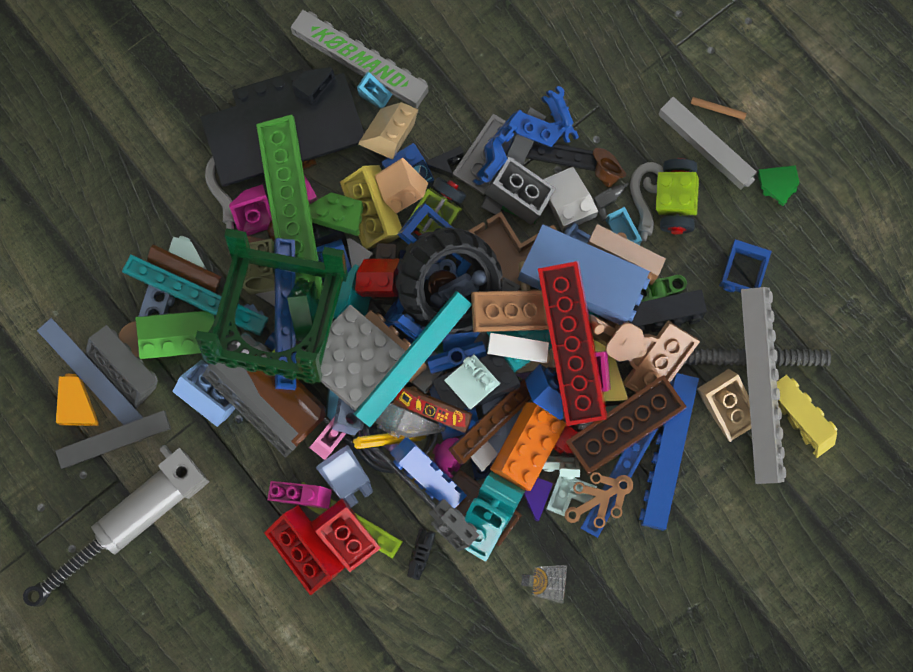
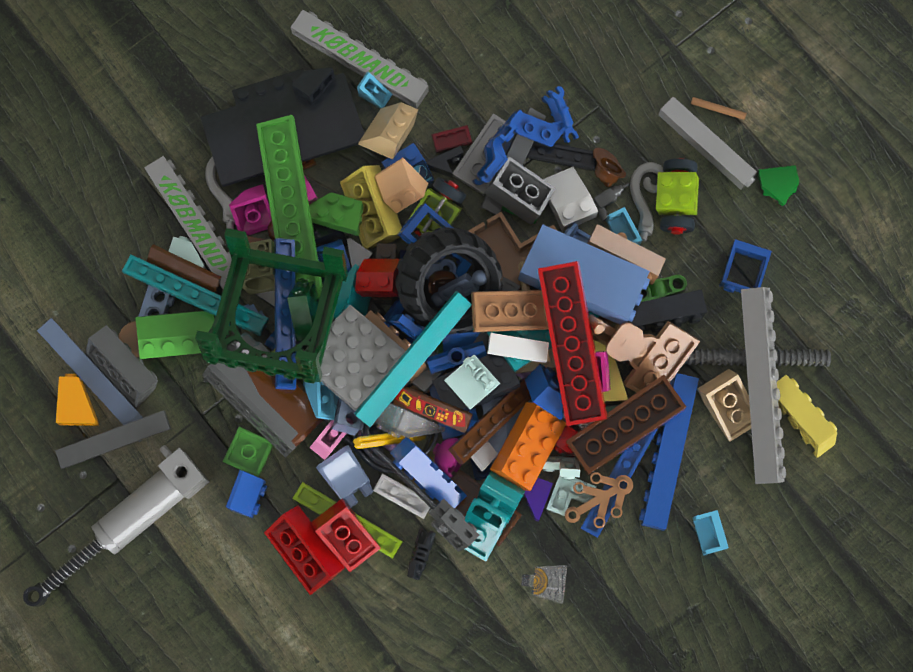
(190, 216): none -> light grey brick
(202, 395): light blue slope -> none
(246, 494): none -> blue slope
(248, 452): none -> bright green tile
(300, 494): dark pink slope -> none
(321, 400): none -> medium azure slope
(401, 496): none -> white tile
(451, 139): none -> dark red plate
(710, 532): none -> medium azure panel

